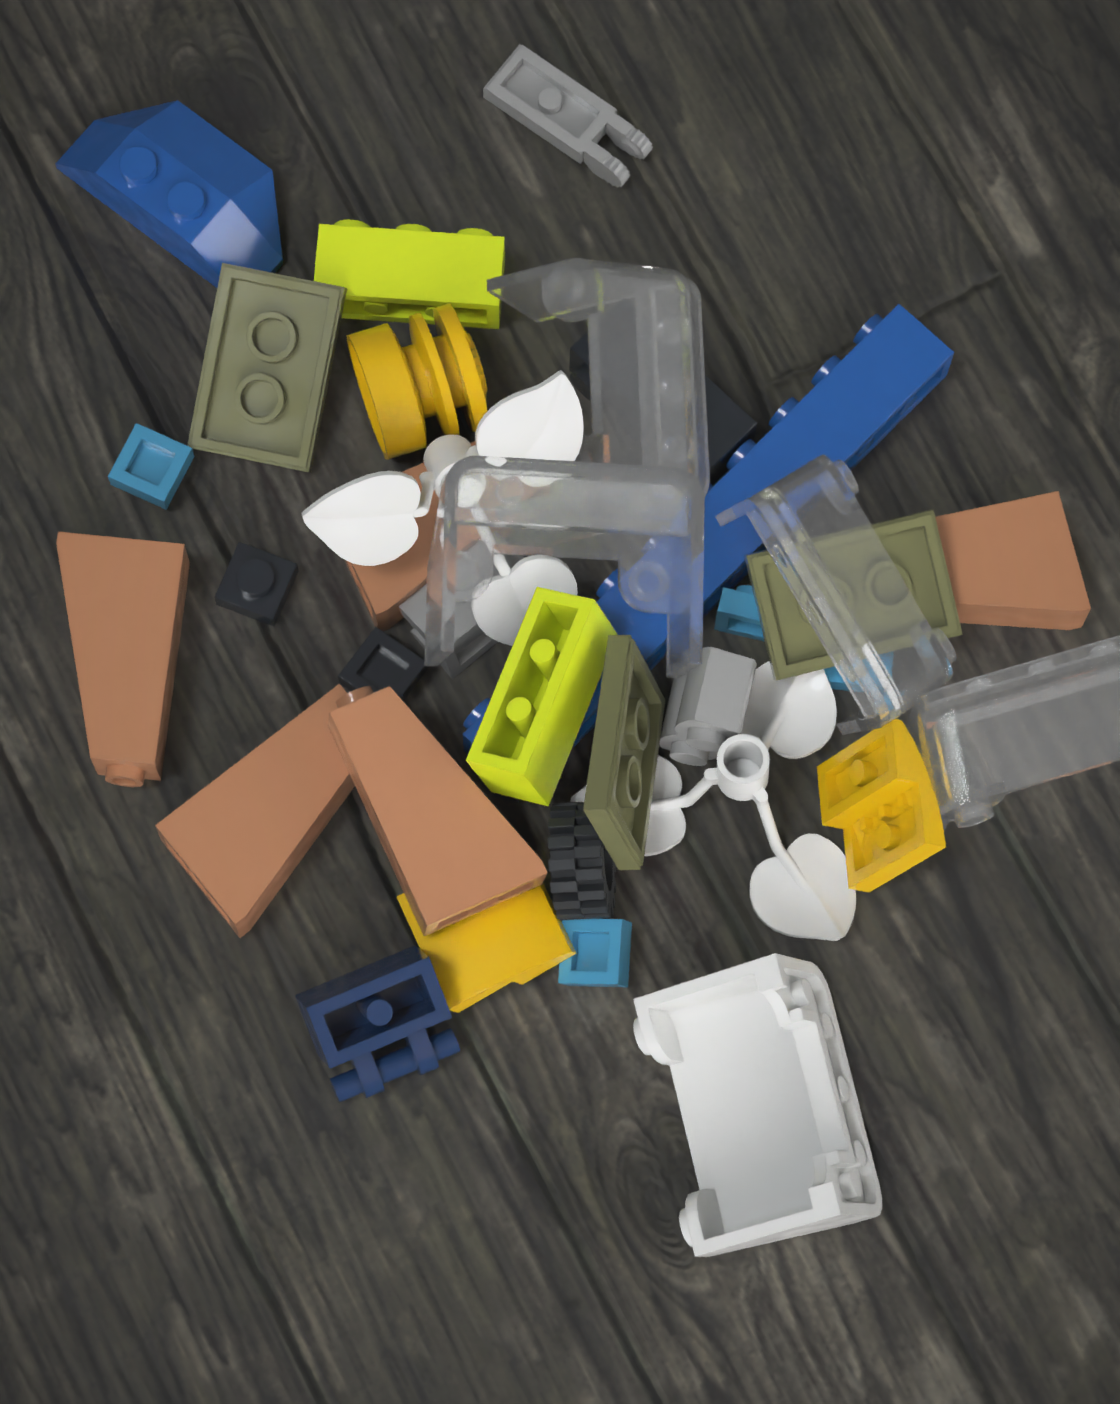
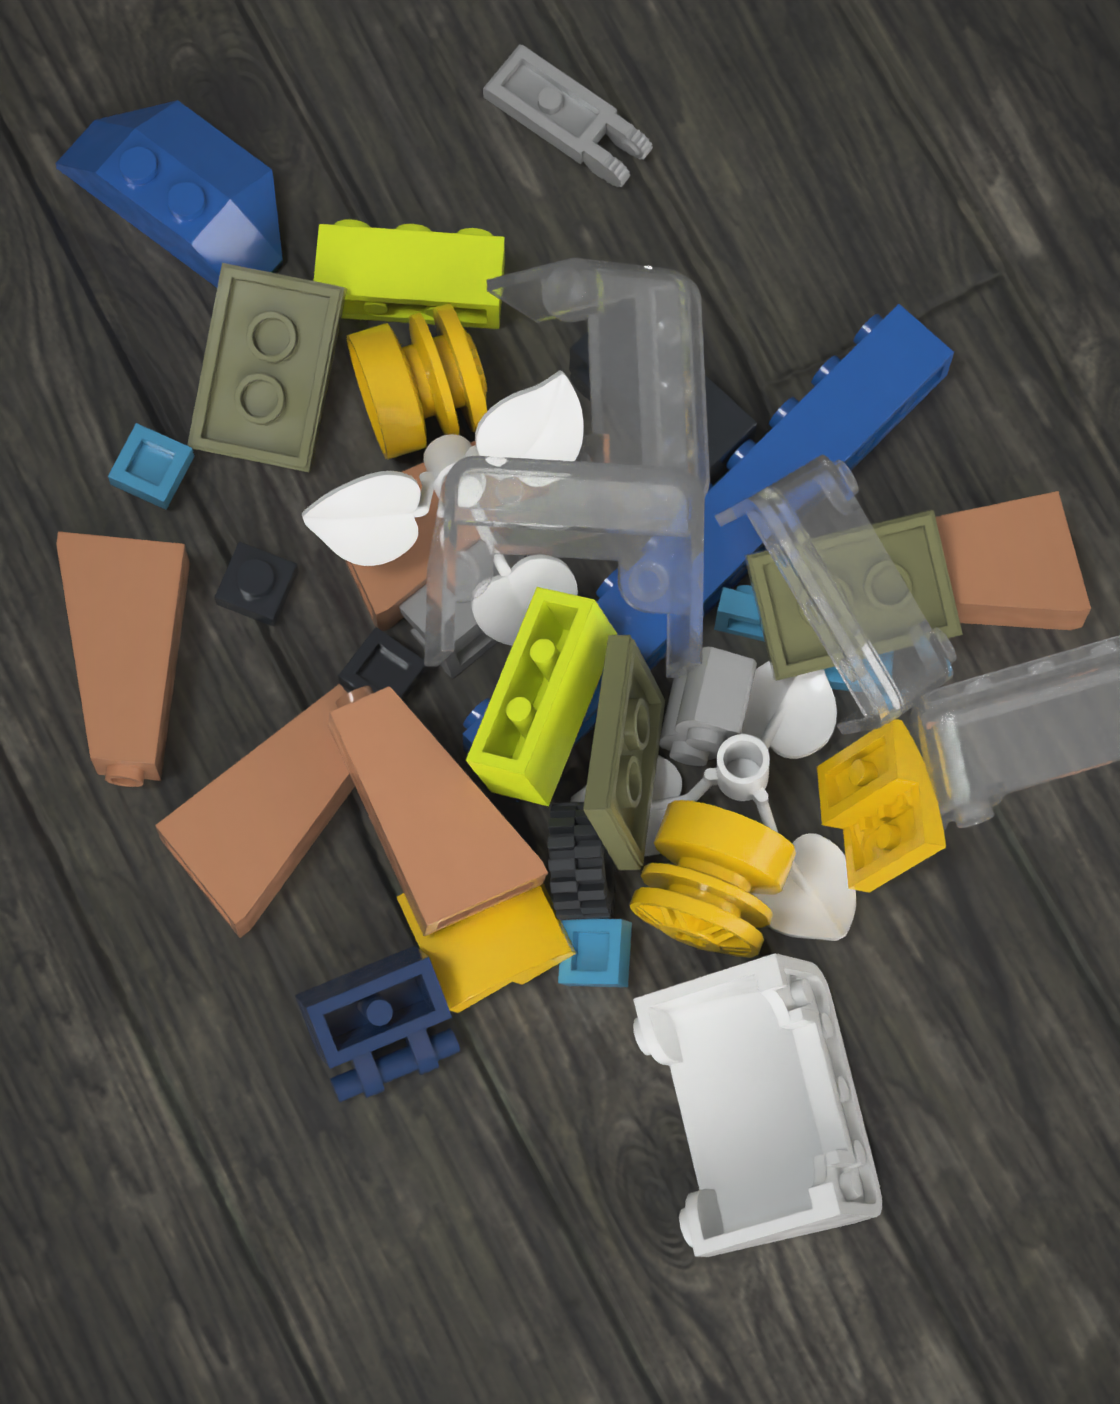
(717, 867): none -> yellow wheel

